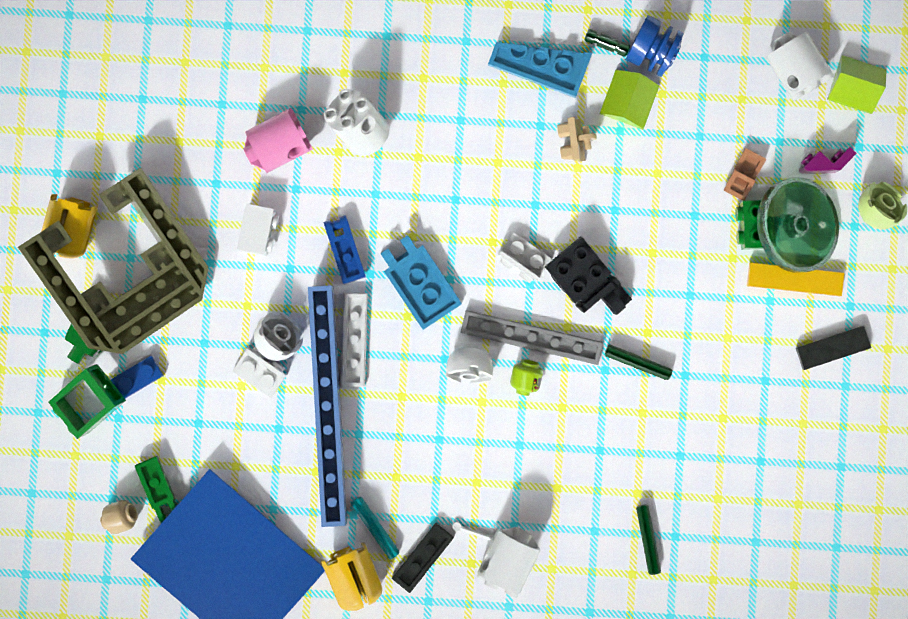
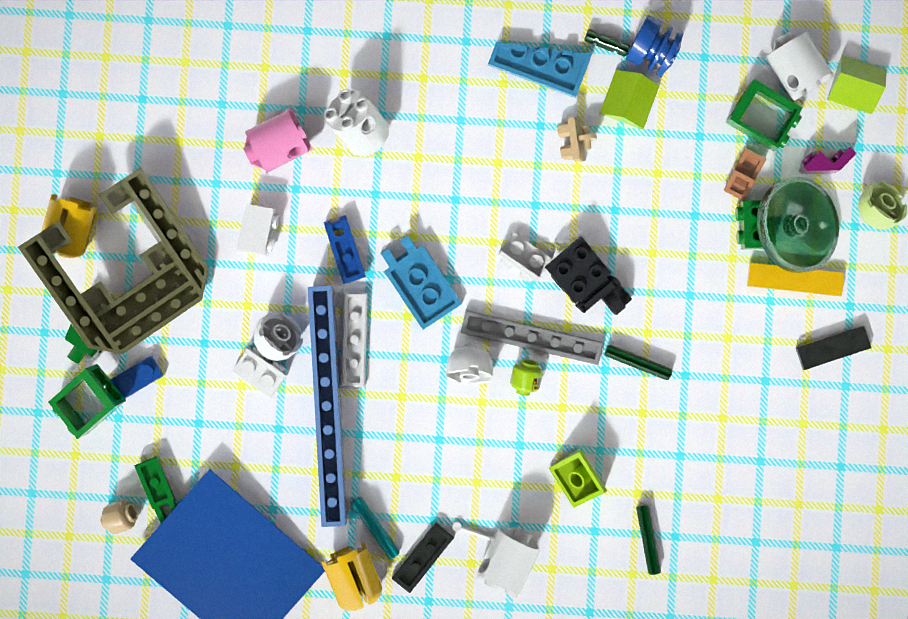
(577, 478): none -> lime slope
(775, 98): none -> green window

